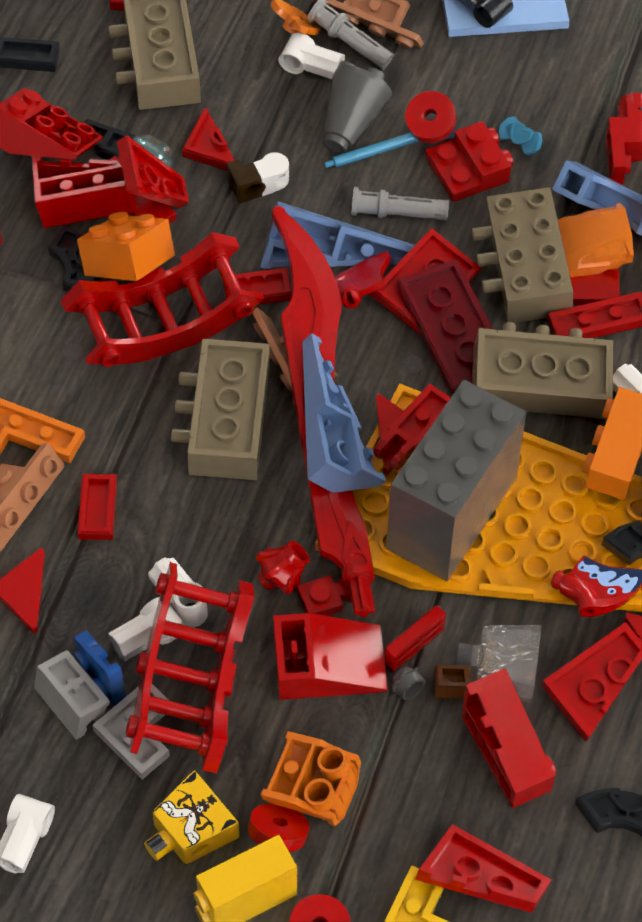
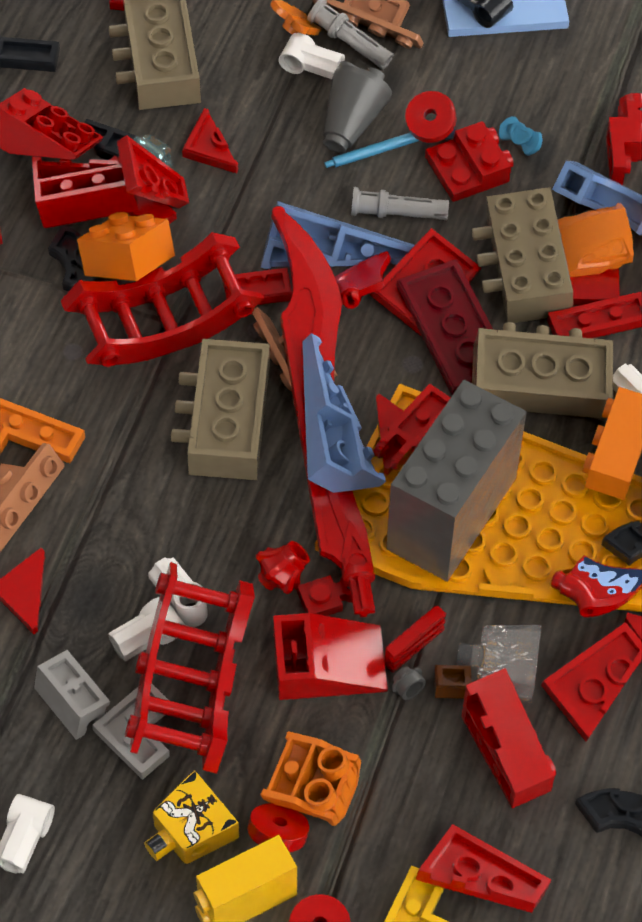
(93, 658): blue wing -> none
(97, 507): red tile -> none
(258, 177): leg -> none

